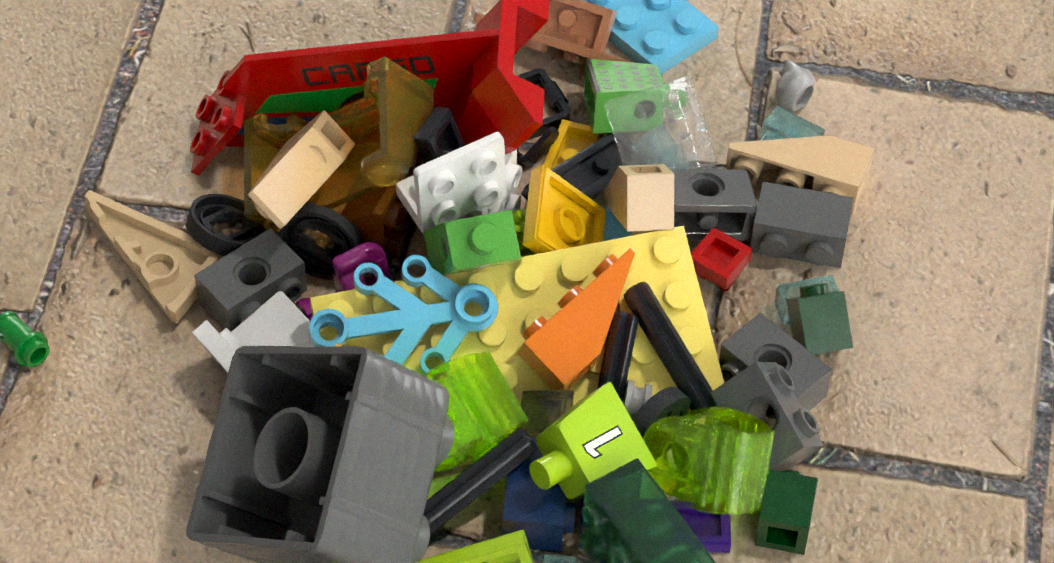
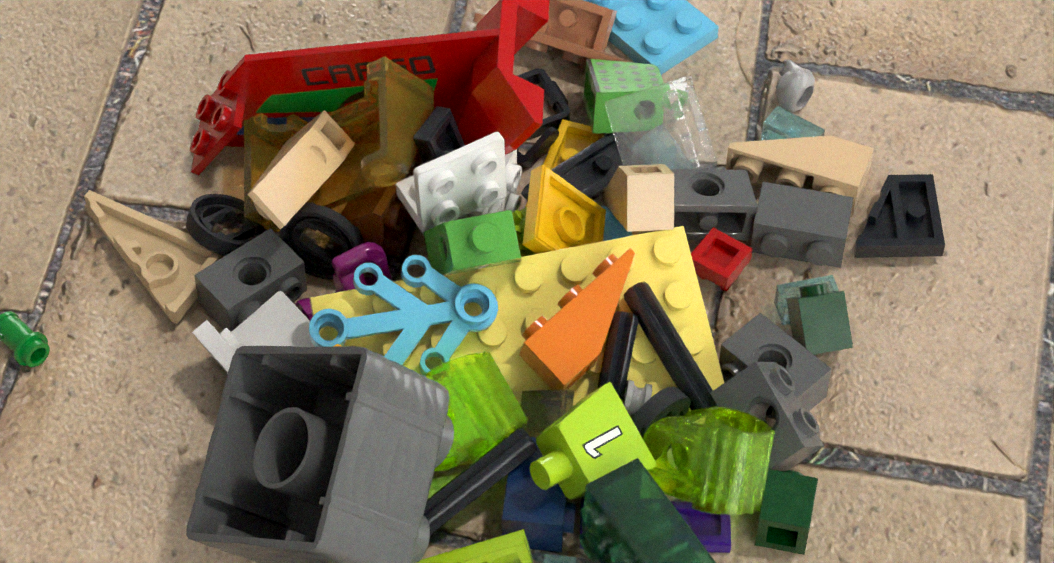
(903, 220): none -> black wing

